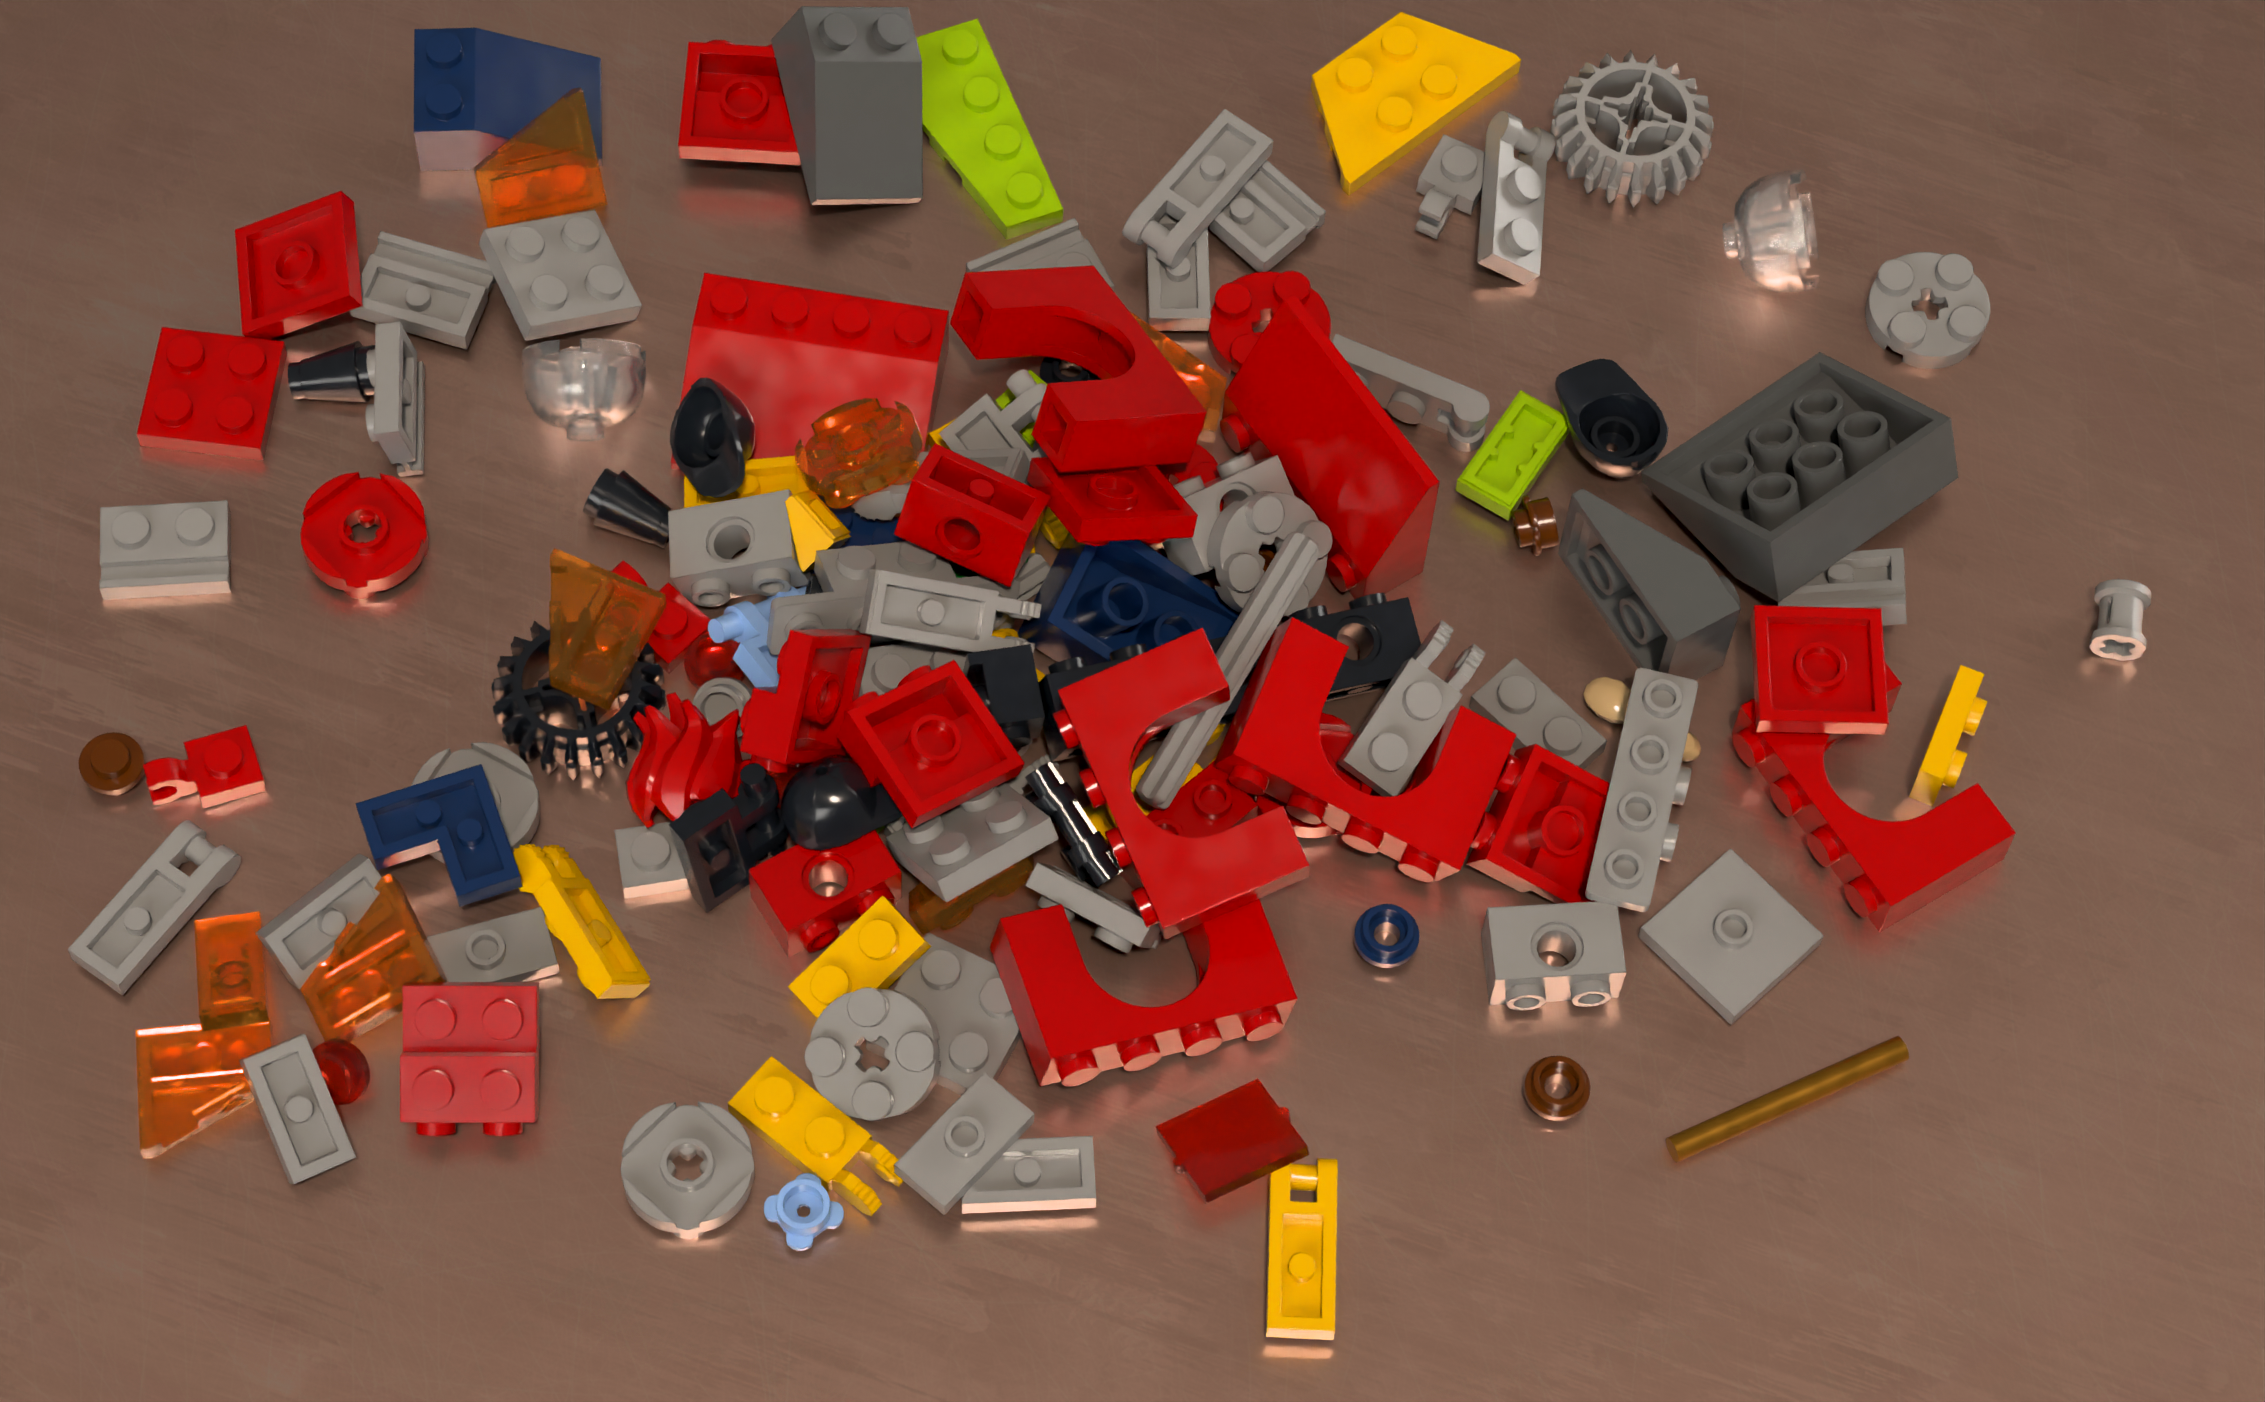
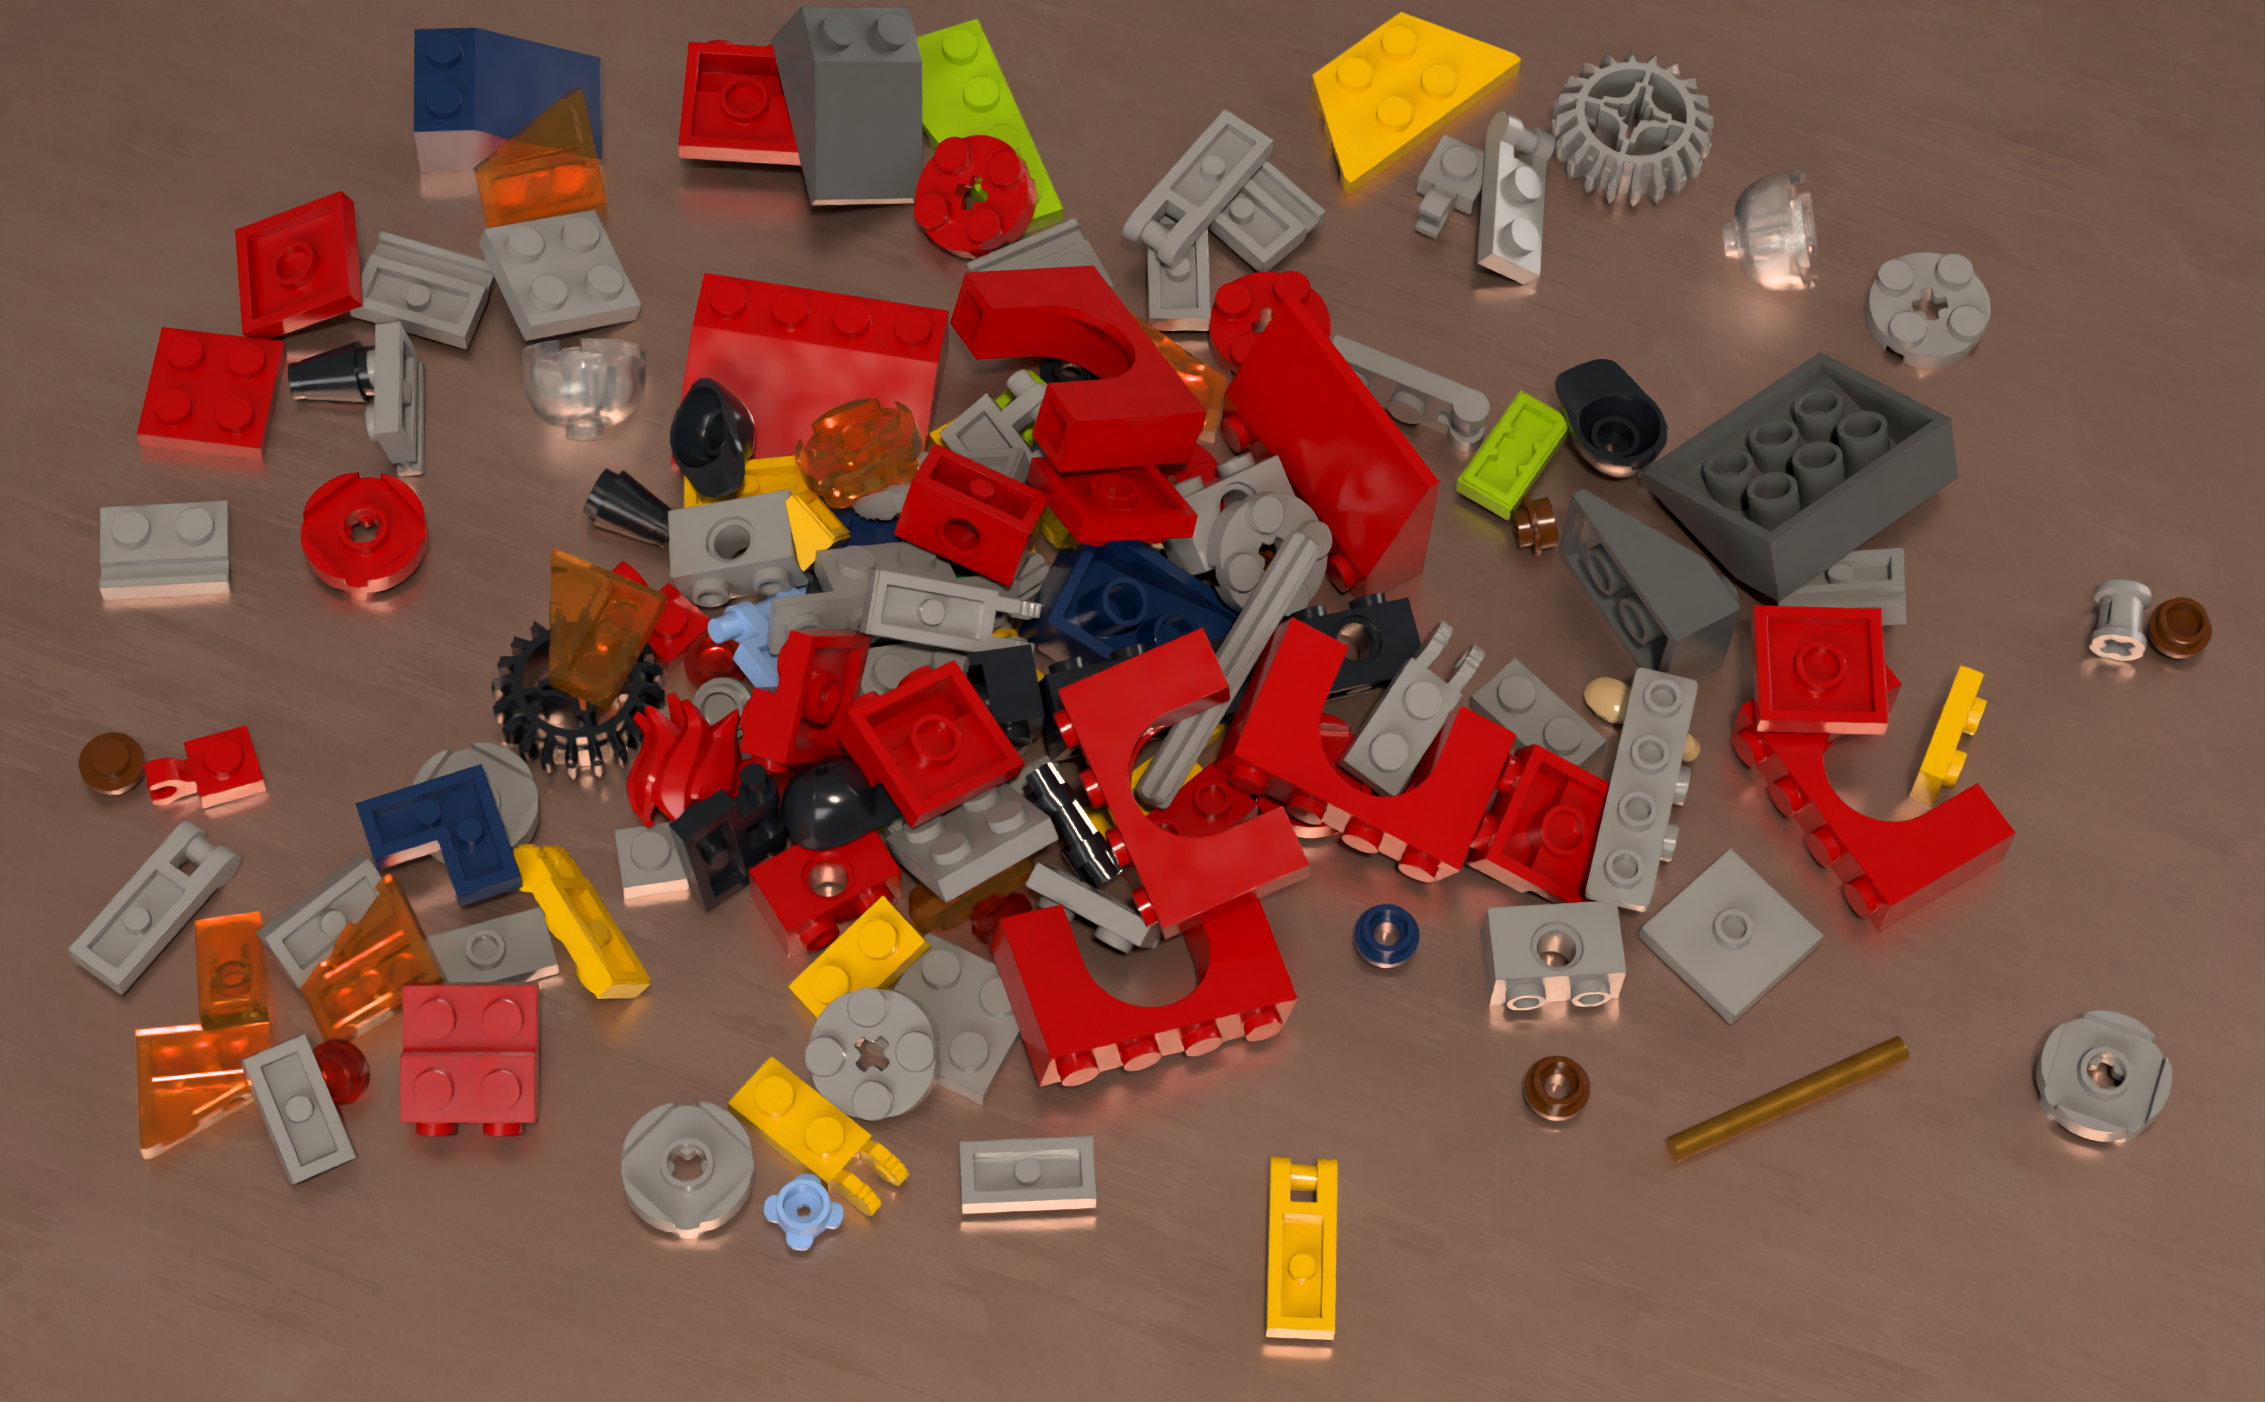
(952, 172): none -> red plate
(964, 1143): light grey plate -> none
(991, 909): none -> clear red plate
(1232, 1140): clear red piece -> none
(2097, 1112): none -> light grey plate
(2180, 628): none -> reddish brown plate

